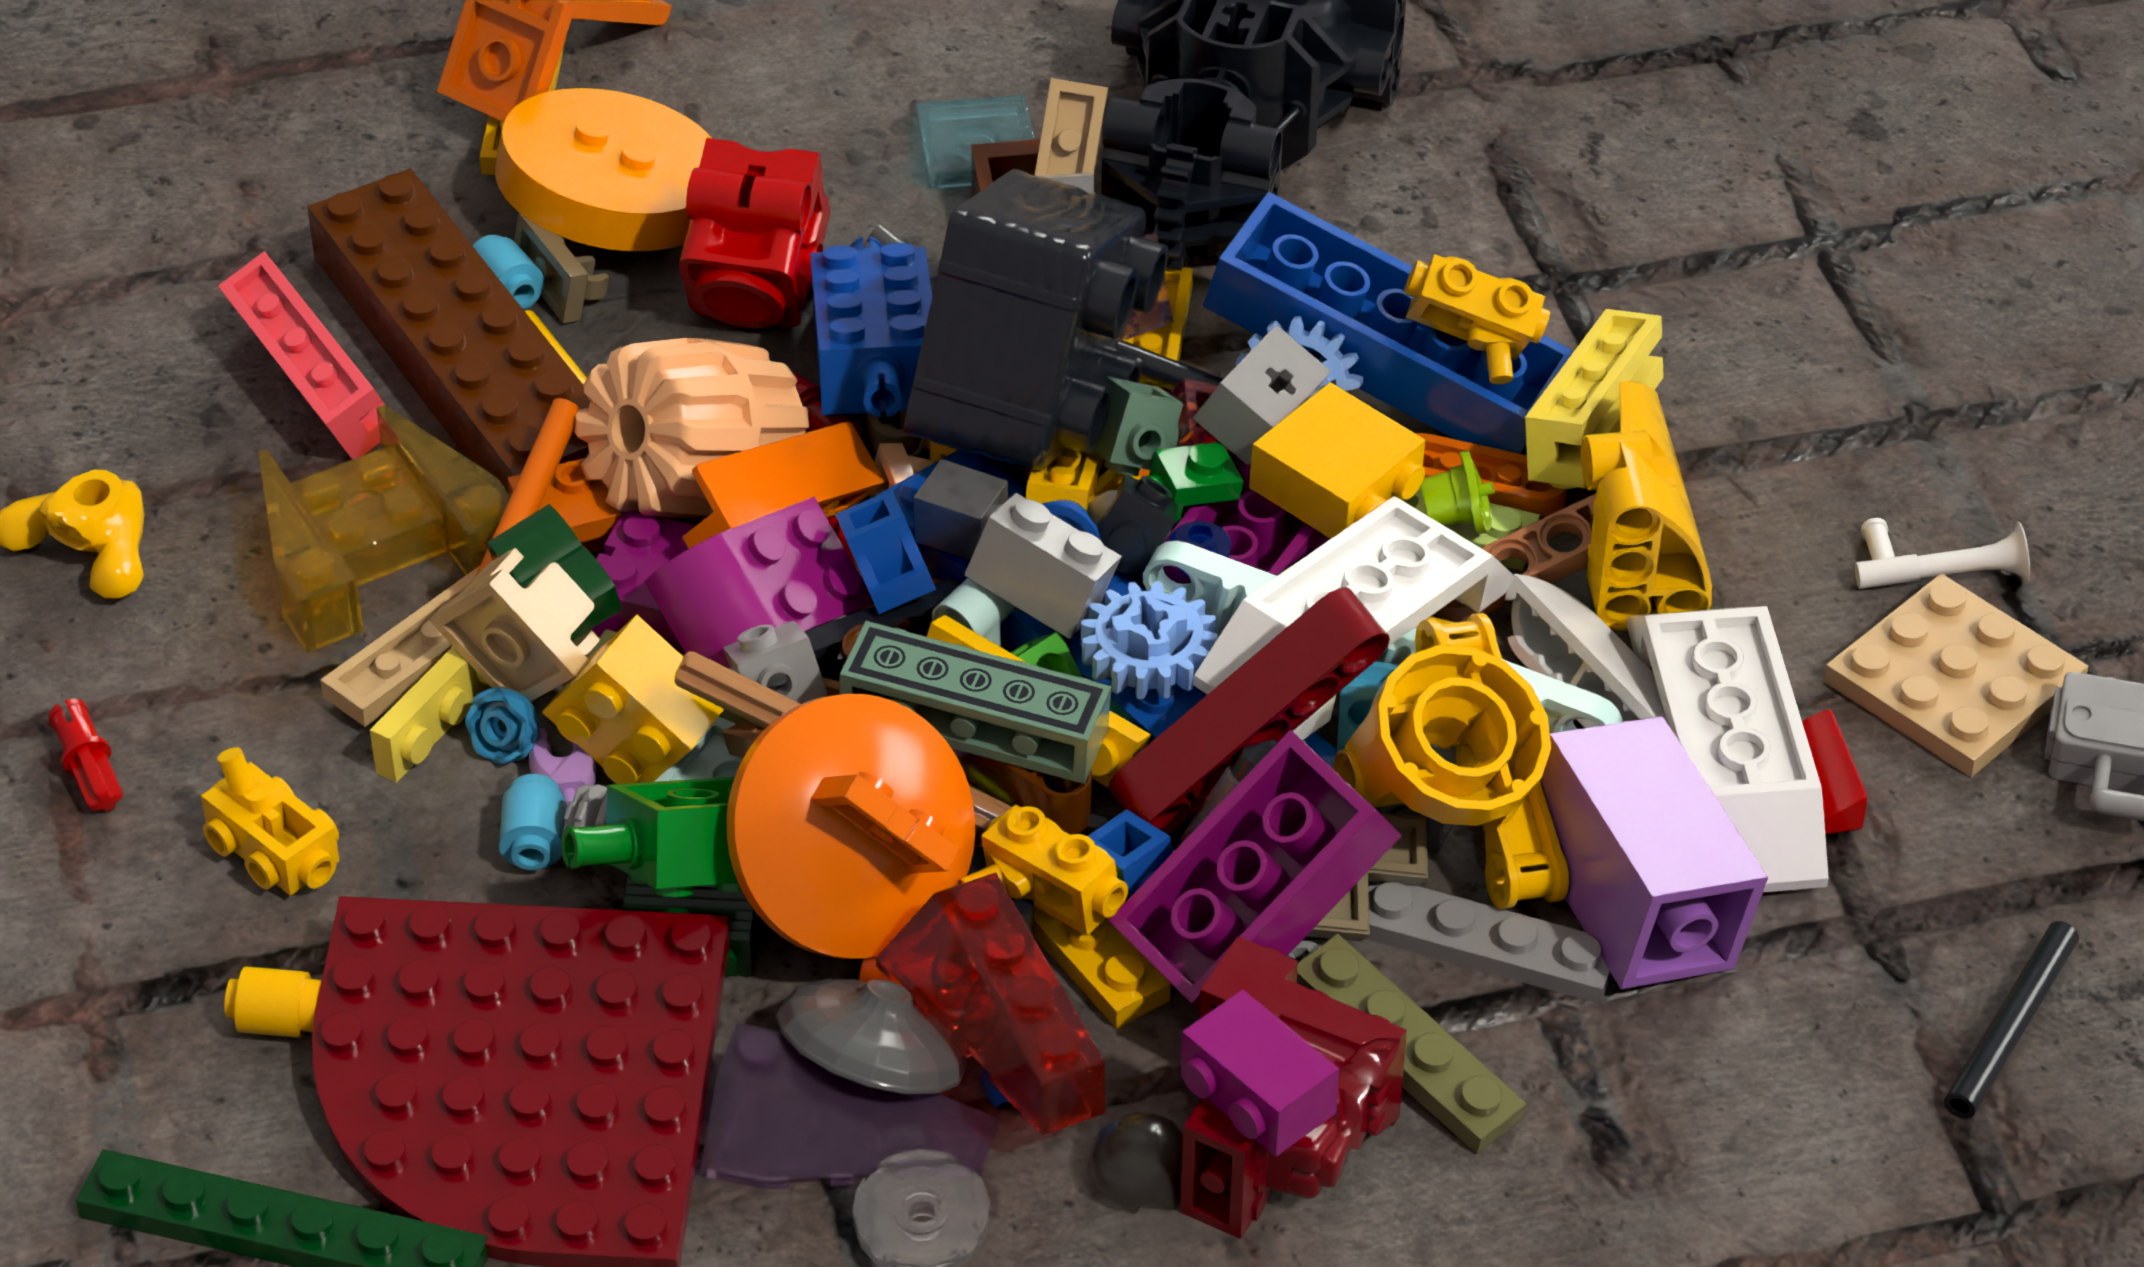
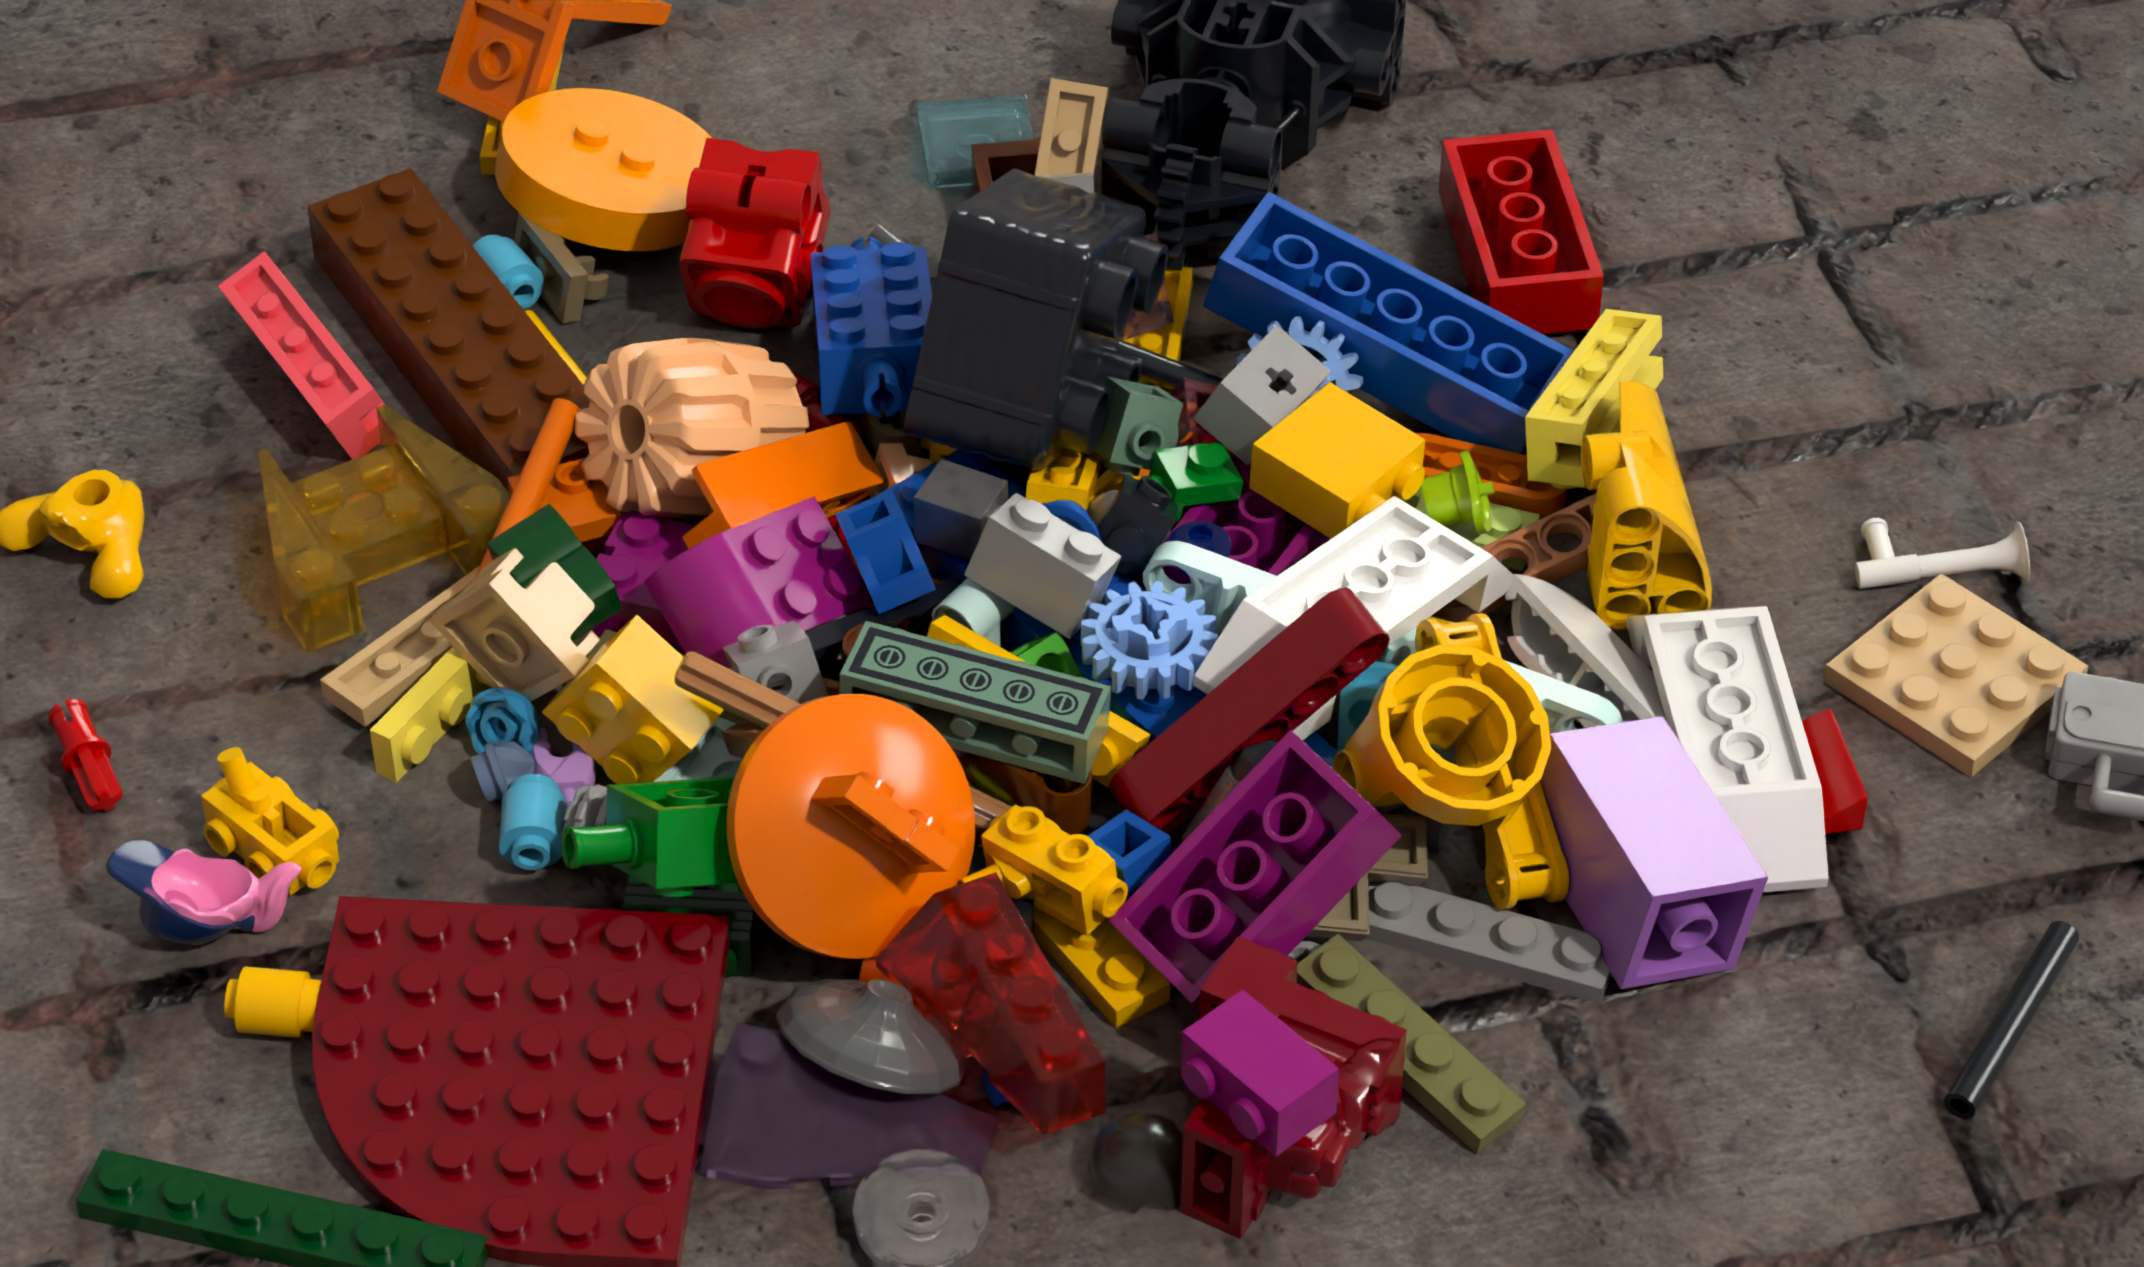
(196, 896): none -> bright pink hair
(500, 767): none -> sand blue plate
(1478, 308): yellow brick -> none
(1521, 230): none -> red brick

